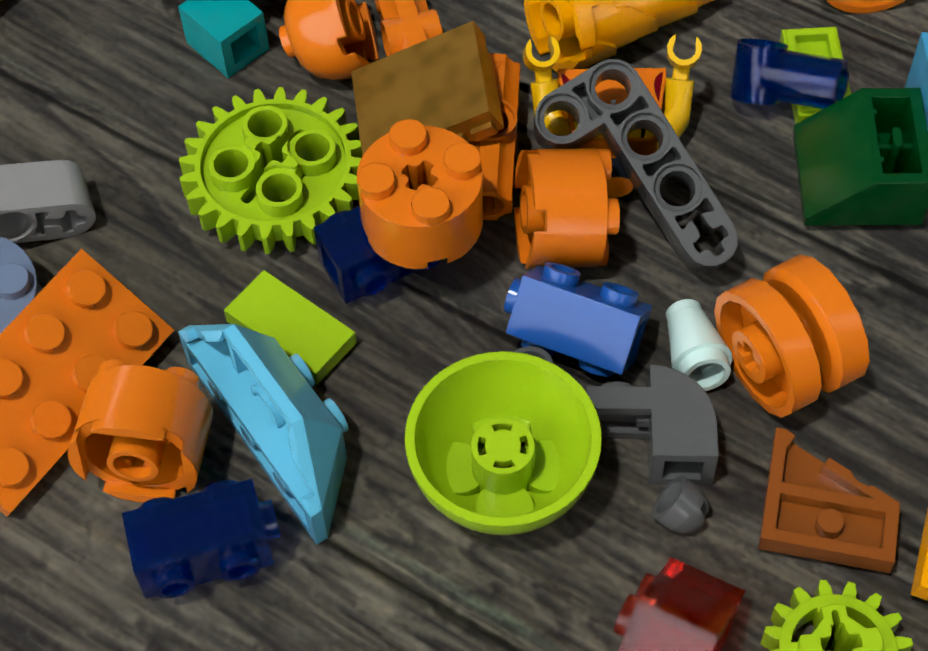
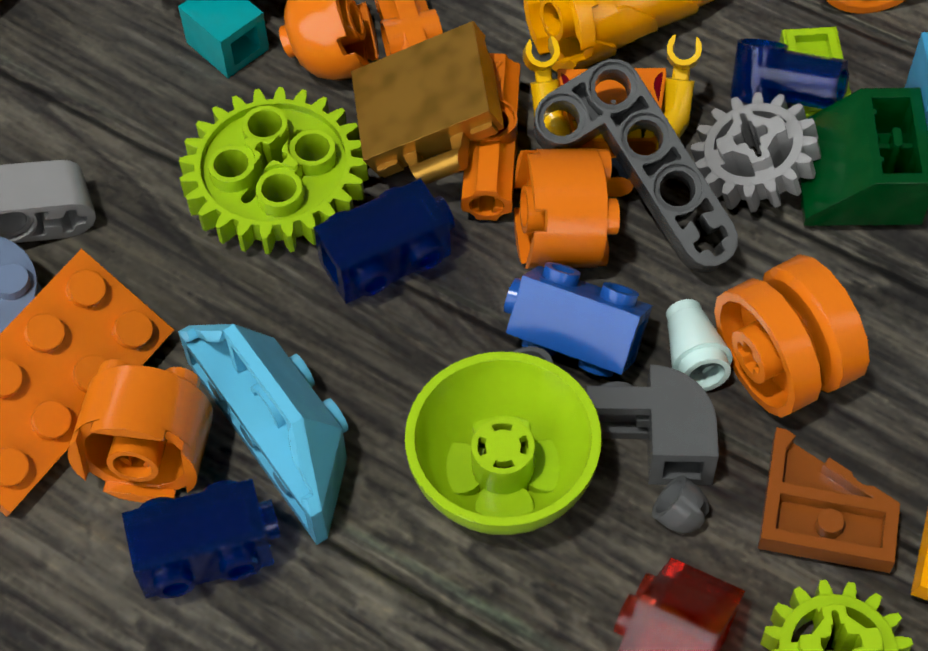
(294, 322): lime tile -> none
(420, 195): orange brick -> none
(779, 134): none -> light grey gear

